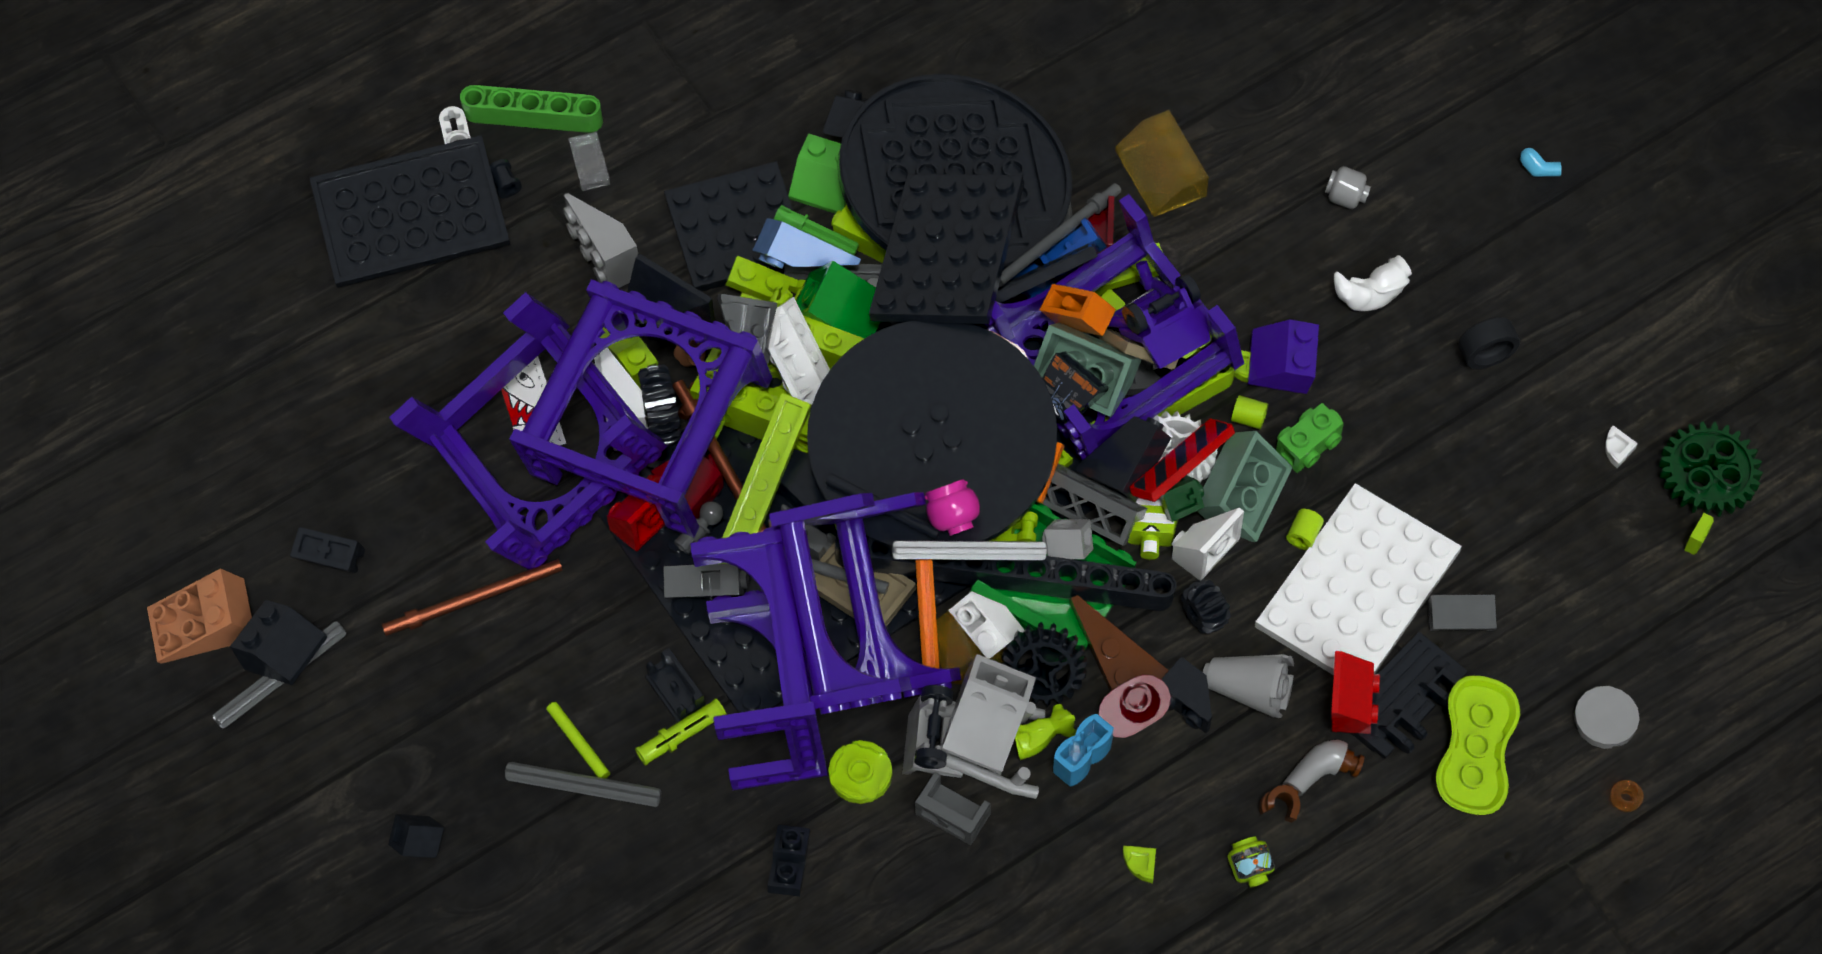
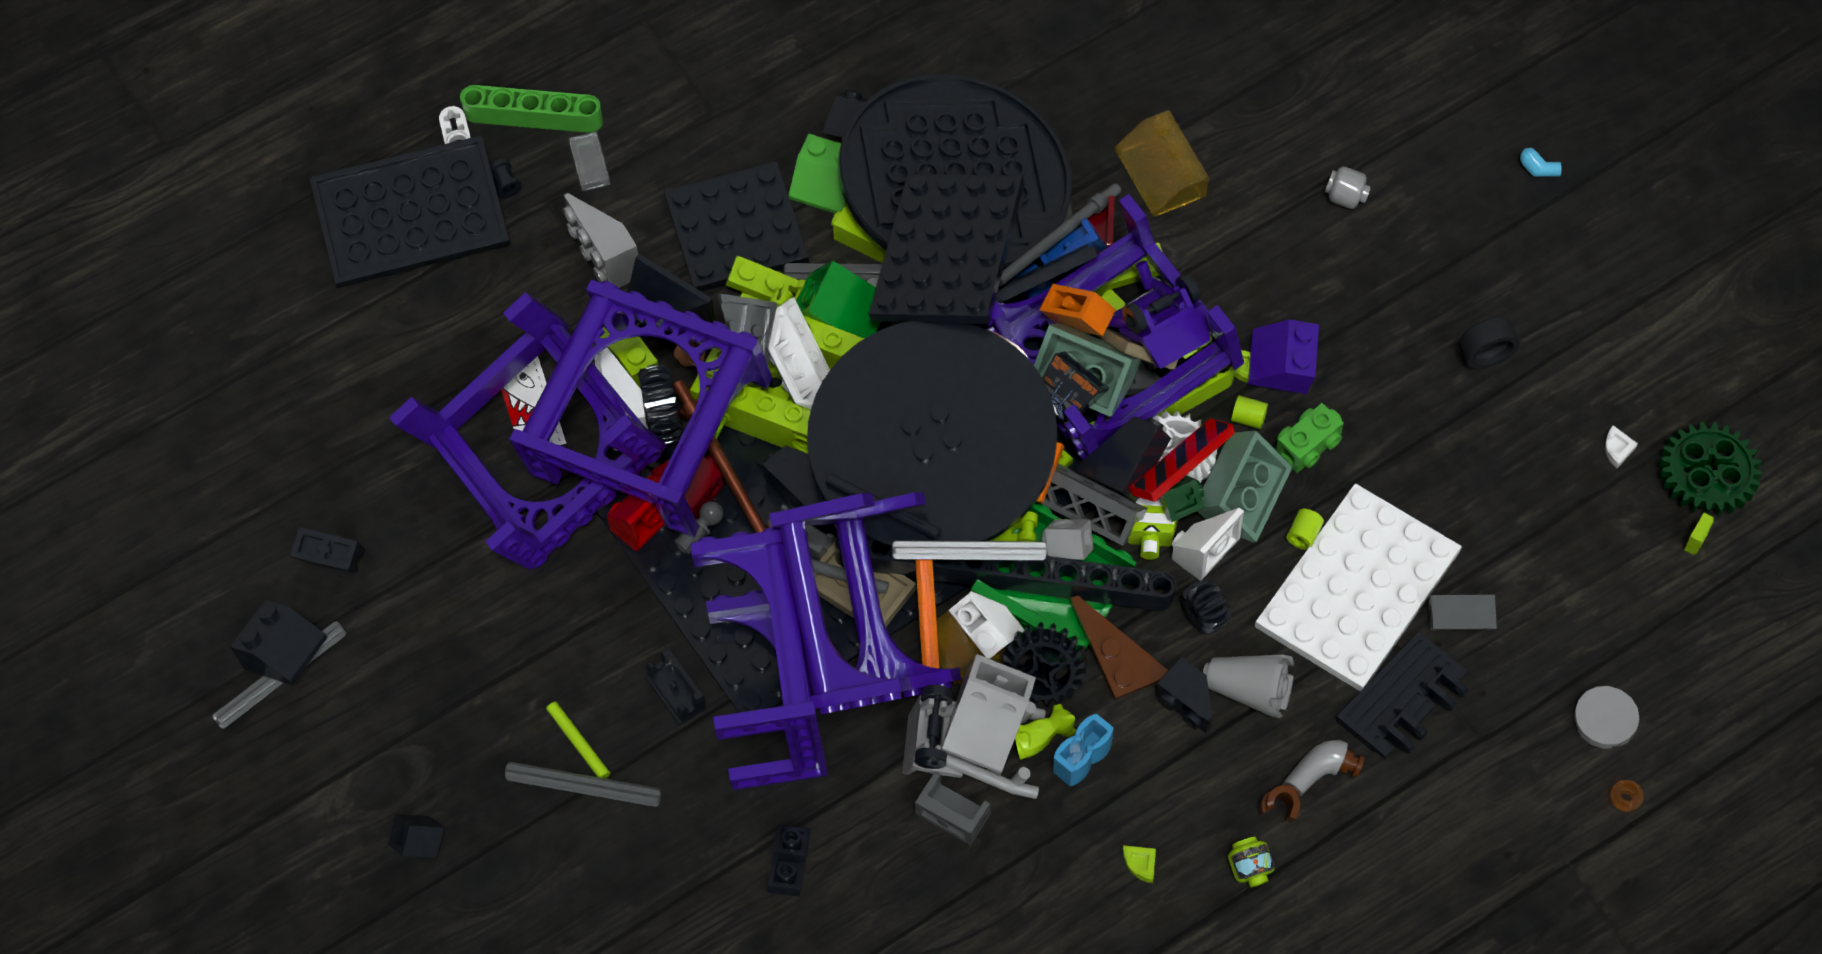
(200, 617): nougat slope -> none
(415, 618): copper bar -> none
(649, 752): lime pin -> none
(704, 581): dark grey brick -> none
(768, 466): lime plate -> none
(787, 245): slope -> none
(804, 224): bright green axle -> none
(860, 772): lime tile -> none
(952, 507): dark pink piece -> none
(1135, 705): piece -> none
(1353, 694): red slope -> none
(1376, 291): white animal -> none
(1473, 768): lime plate -> none

